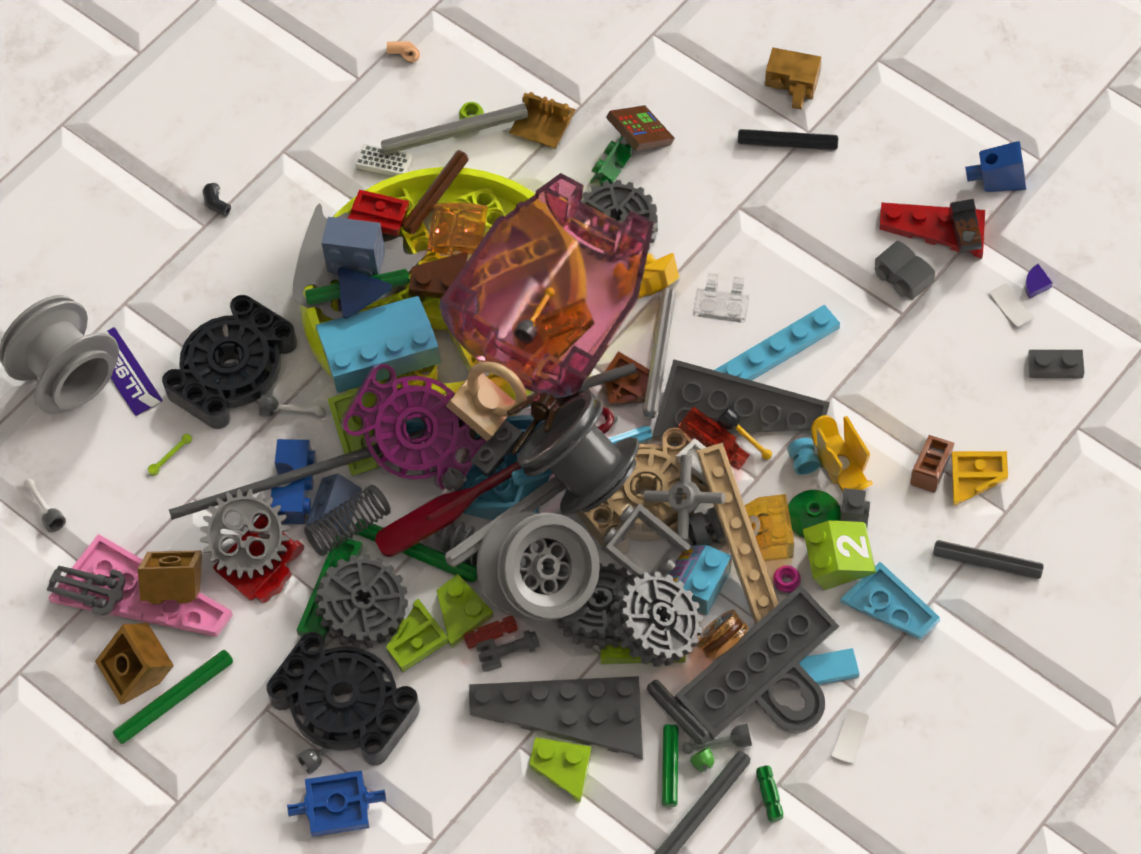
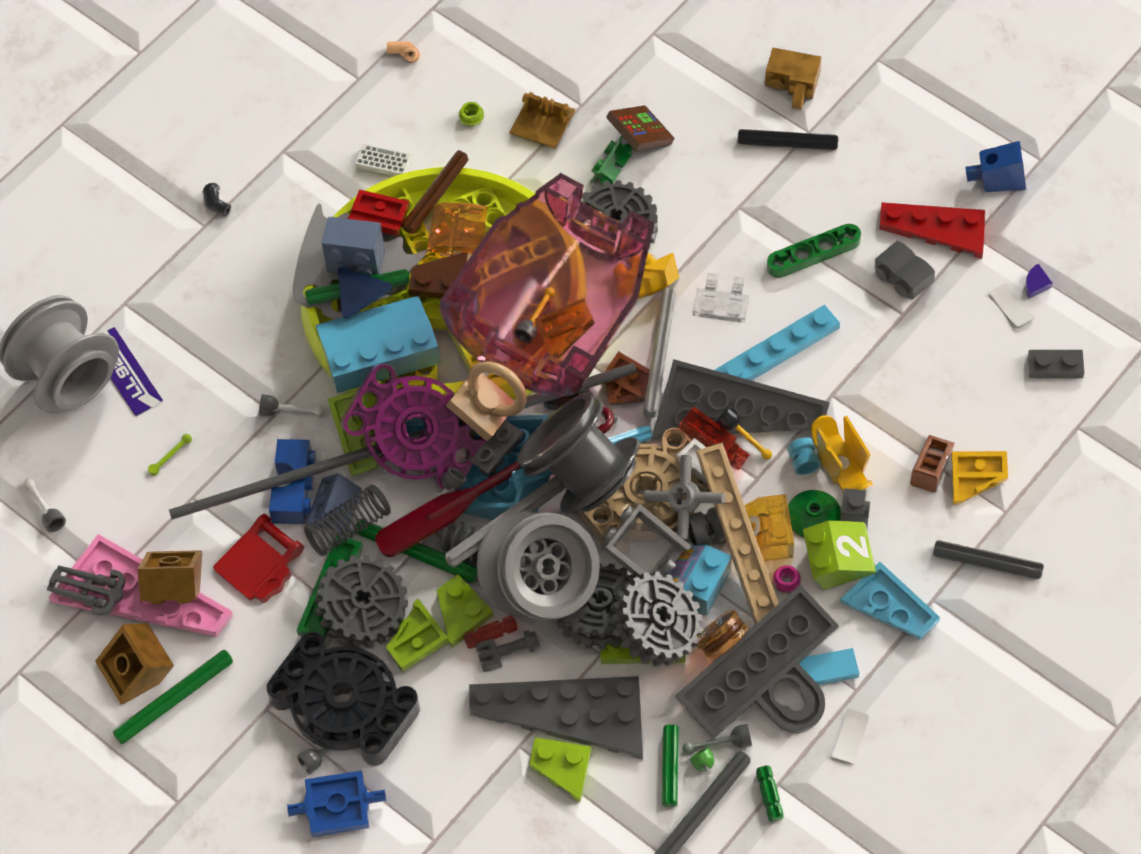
(231, 384): black piece -> none
(241, 559): light grey gear -> none
(454, 129): light grey axle -> none
(542, 408): dark brown plant -> none
(678, 712): dark grey axle -> none
(815, 253): none -> green beam
(965, 225): black leg -> none

